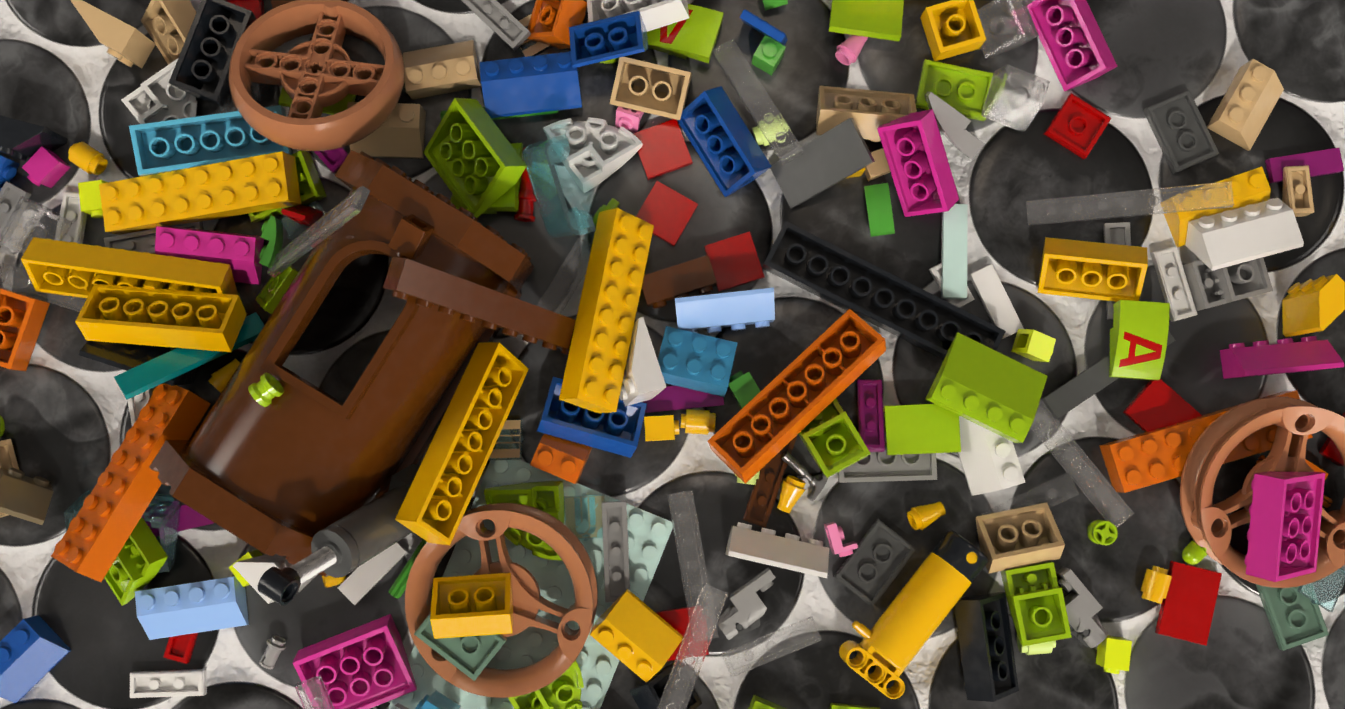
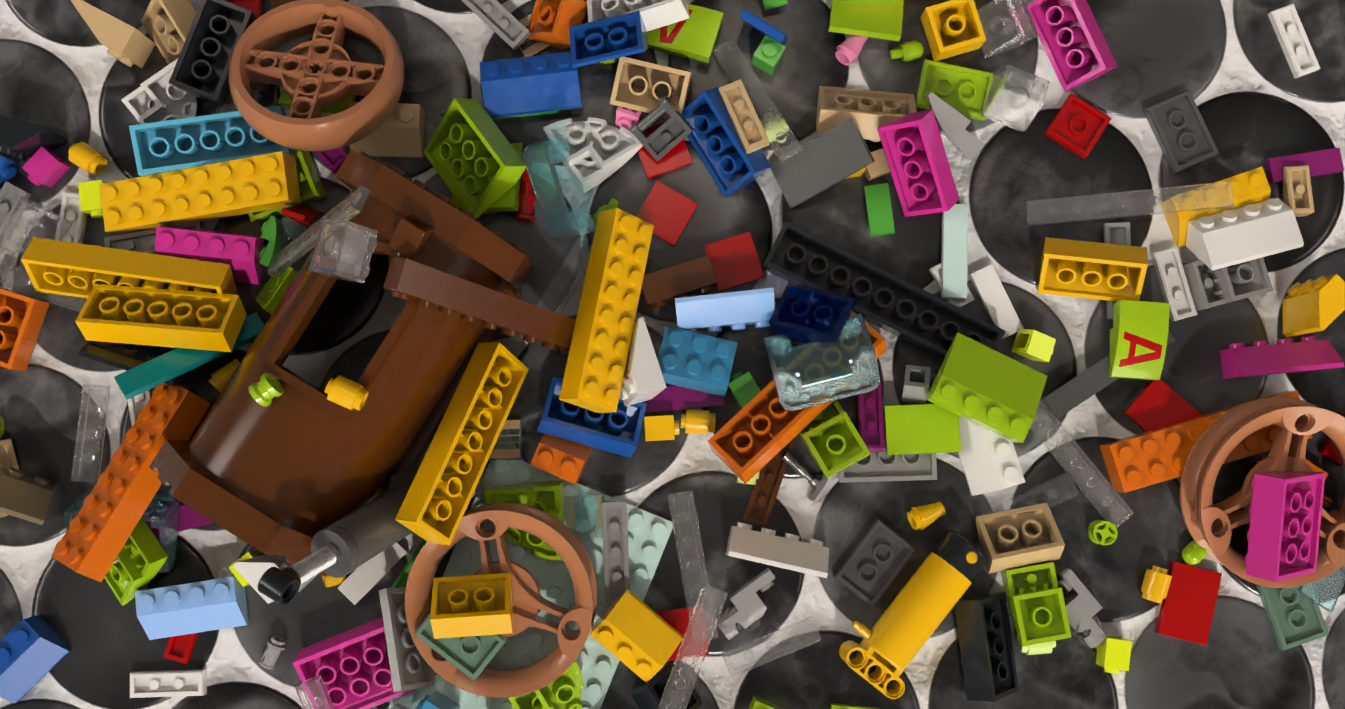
(90, 433): none -> clear tile
(343, 250): none -> clear slope
(346, 393): none -> yellow brick
(407, 665): none -> light grey plate
(441, 70): tan slope -> none
(667, 135): none -> dark grey plate
(743, 116): none -> tan plate
(790, 493): yellow cone -> none
(811, 314): none -> clear blue slope
(824, 371): none -> clear light blue windscreen
(835, 537): bright pink bracket -> none
(908, 51): none -> lime cylinder
(916, 383): none -> light grey brick
(1247, 104): tan slope -> none
(1294, 41): none -> white tile

